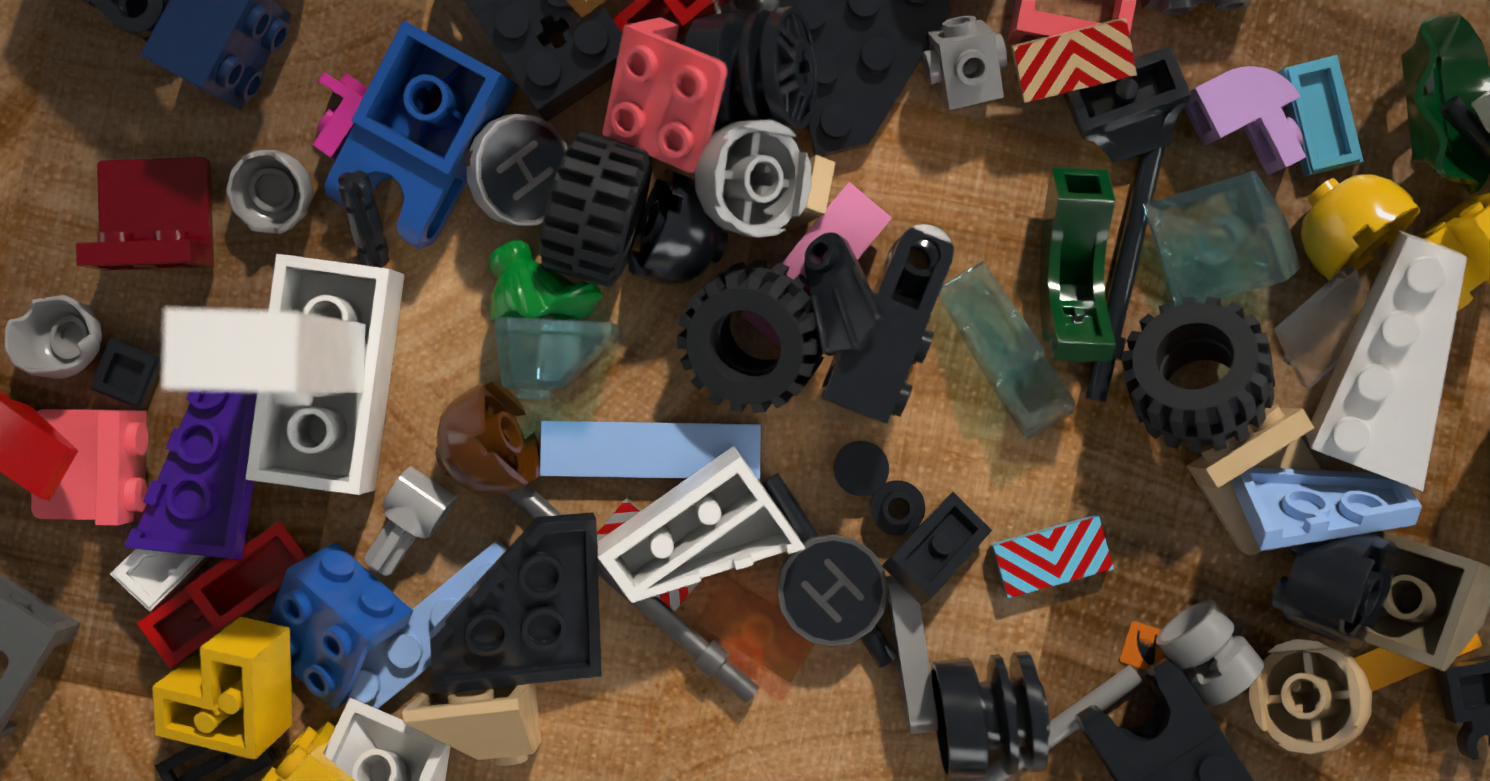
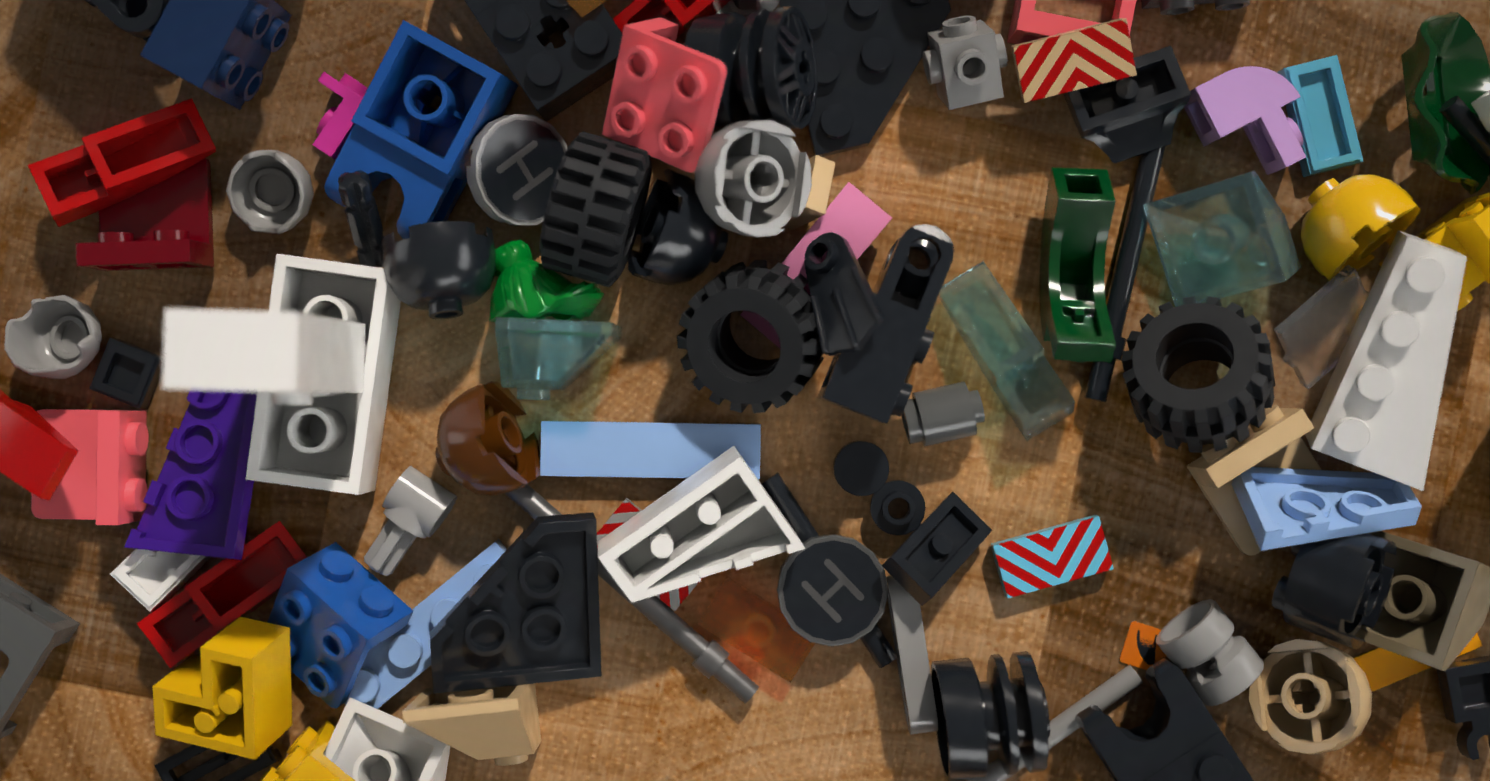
(122, 161): none -> red slope
(440, 266): none -> black cylinder
(942, 414): none -> dark grey brick

